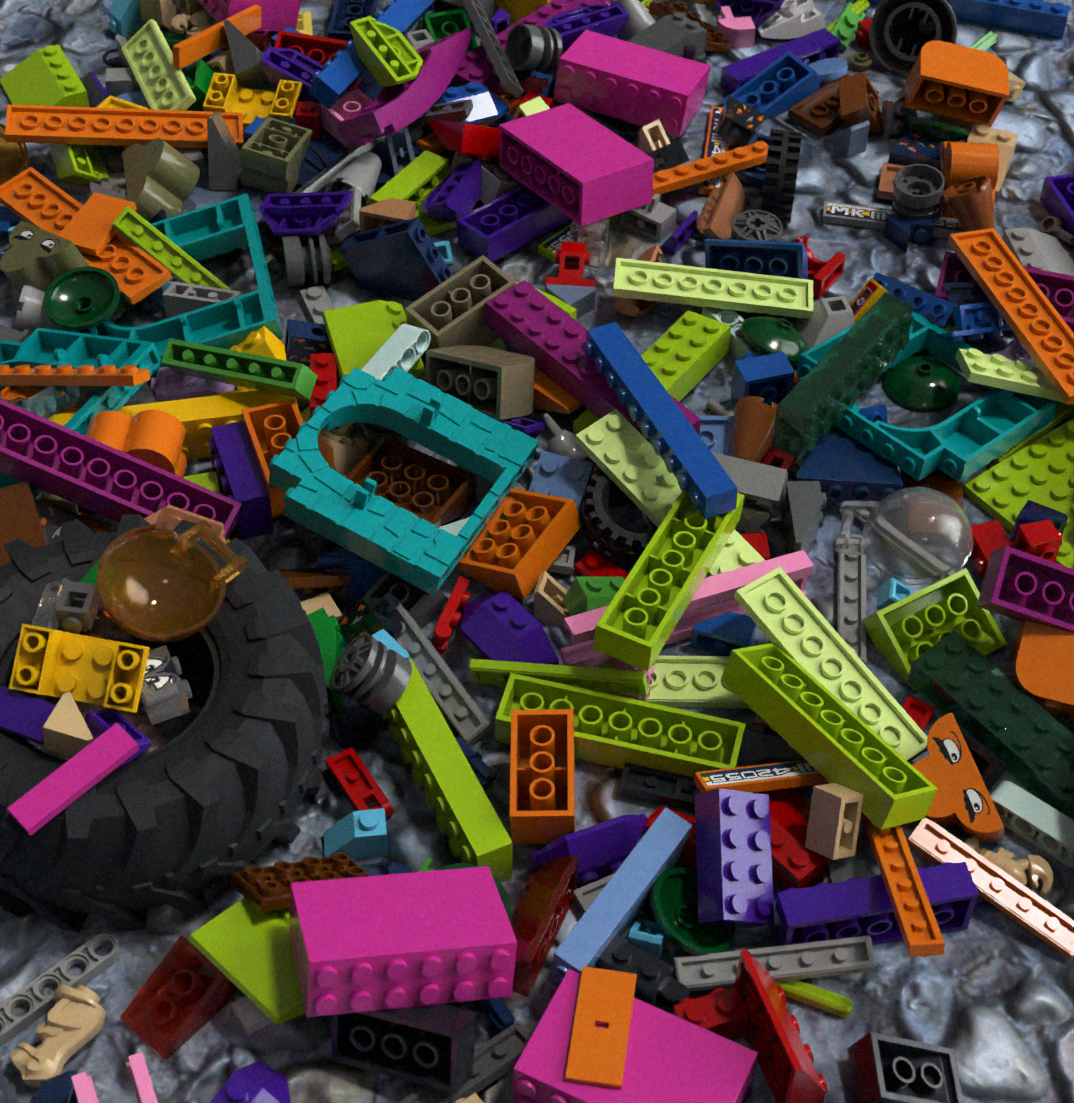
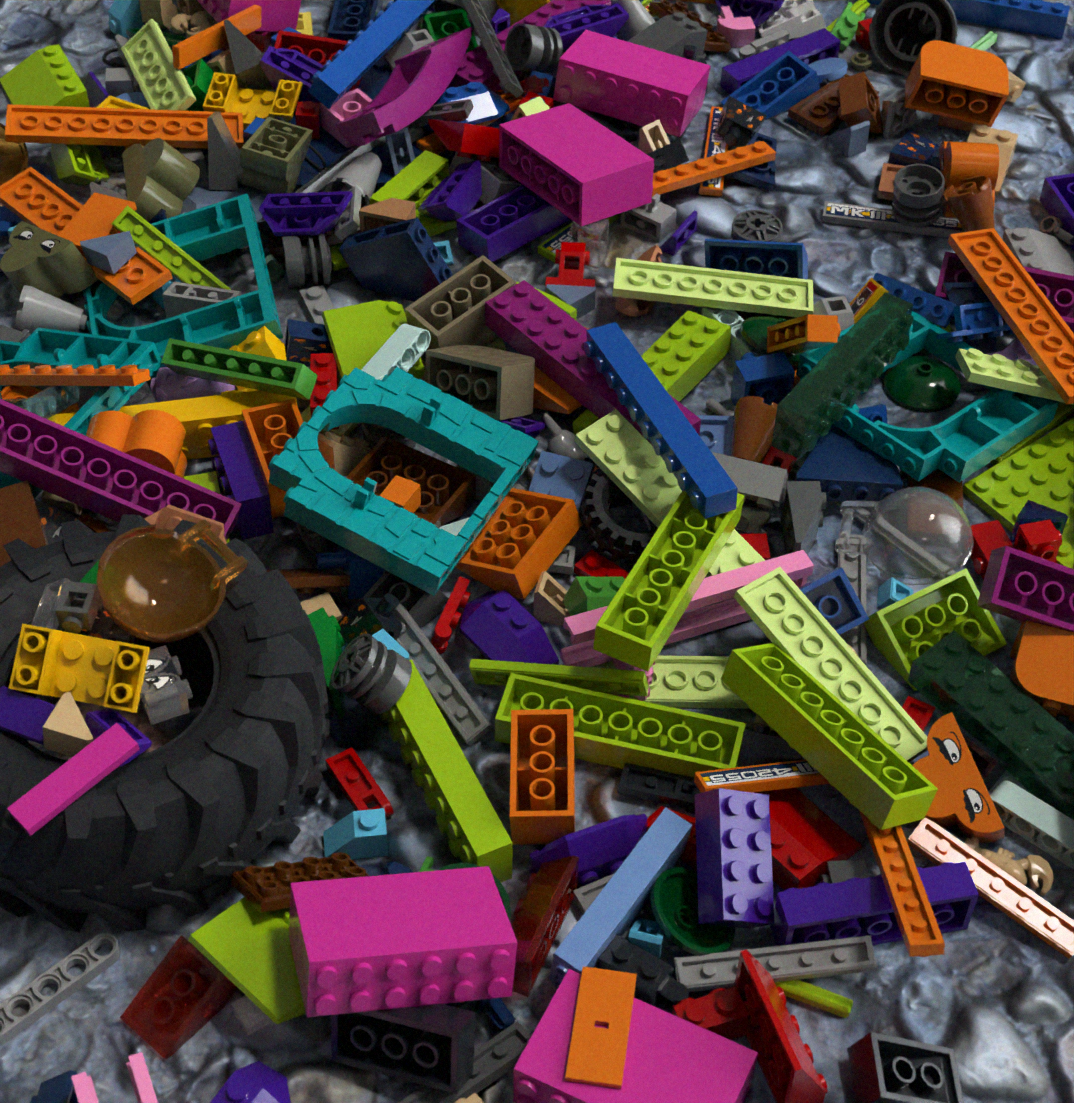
(66, 1030): tan animal -> none
(81, 298): dark green dish -> none
(109, 251): none -> sand blue slope
(385, 52): lime wedge -> none
(403, 493): none -> orange brick
(481, 770): dark blue axle -> none
(721, 209): nougat brick -> none
(724, 634): blue slope -> none
(763, 44): none -> light grey hinge
(781, 173): black tyre -> none
(803, 334): none -> orange brick
(822, 272): red tile -> none
(834, 821): tan brick -> none
(836, 600): none -> blue brick
(903, 229): dark blue slope -> none
(935, 130): dark green dish -> none

